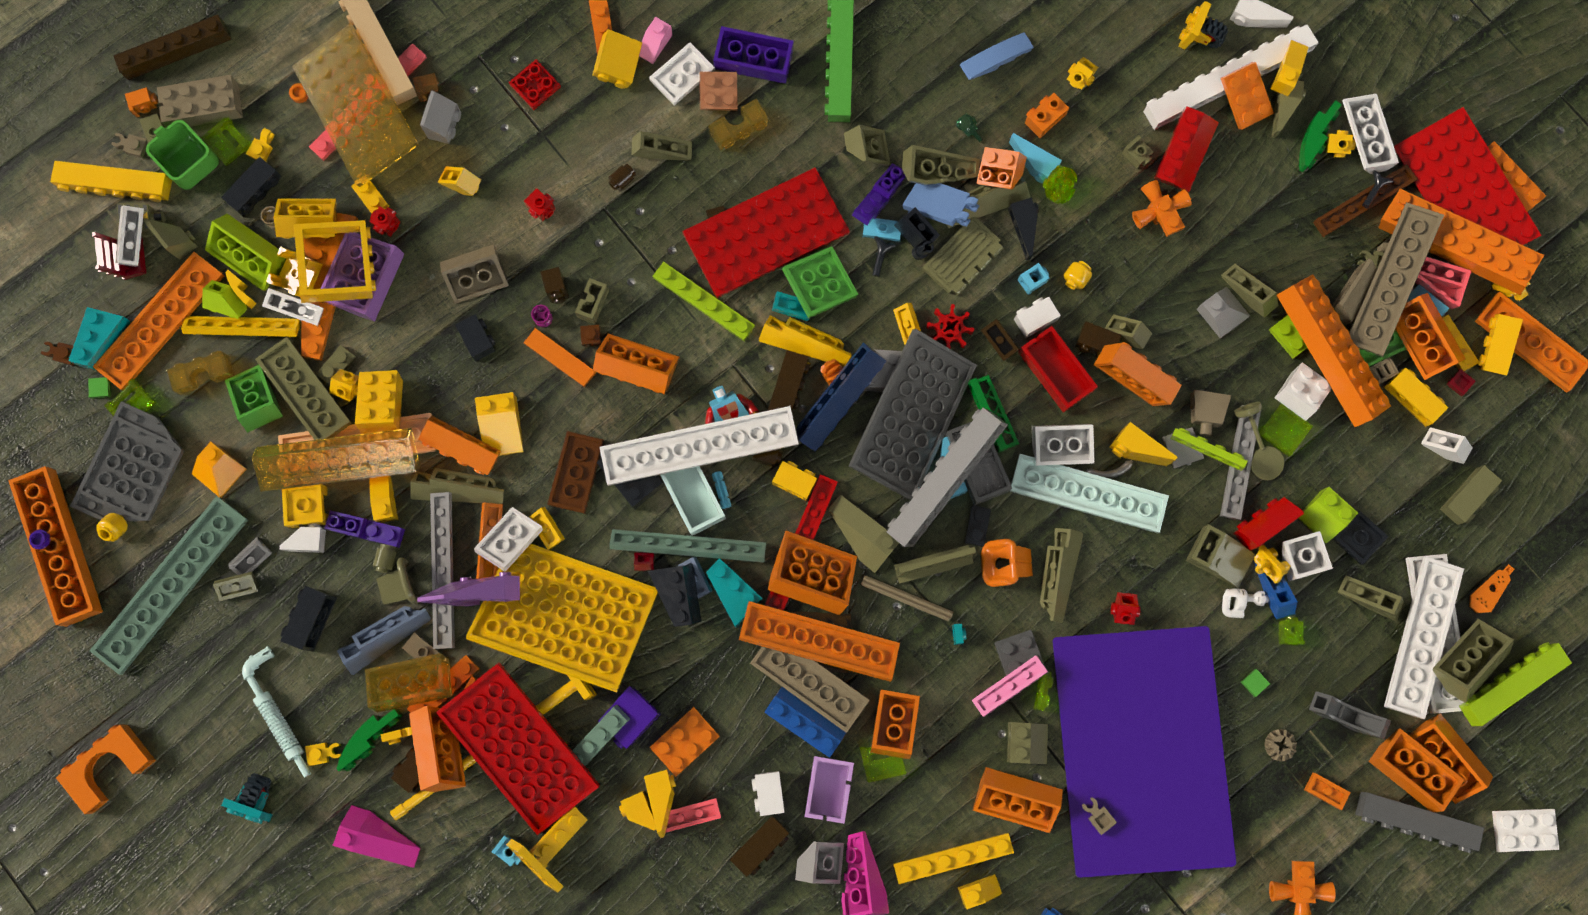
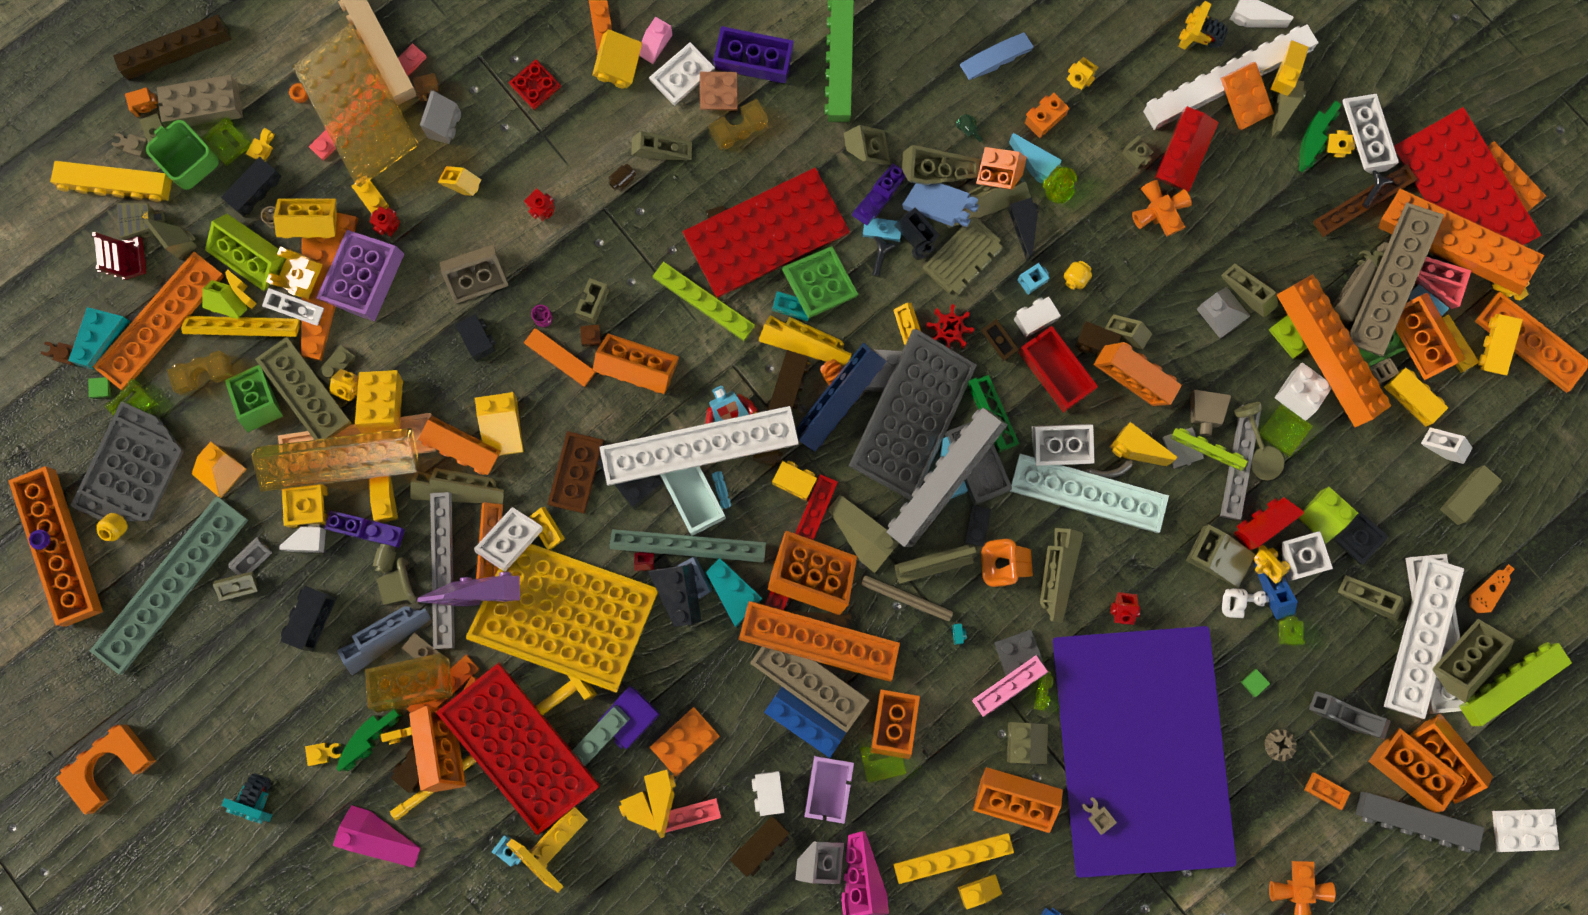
(129, 236): white brick -> none
(271, 714): light aqua piece -> none
(334, 294): yellow window -> none
(555, 285): dark brown brick -> none
(1460, 382): dark red plate -> none

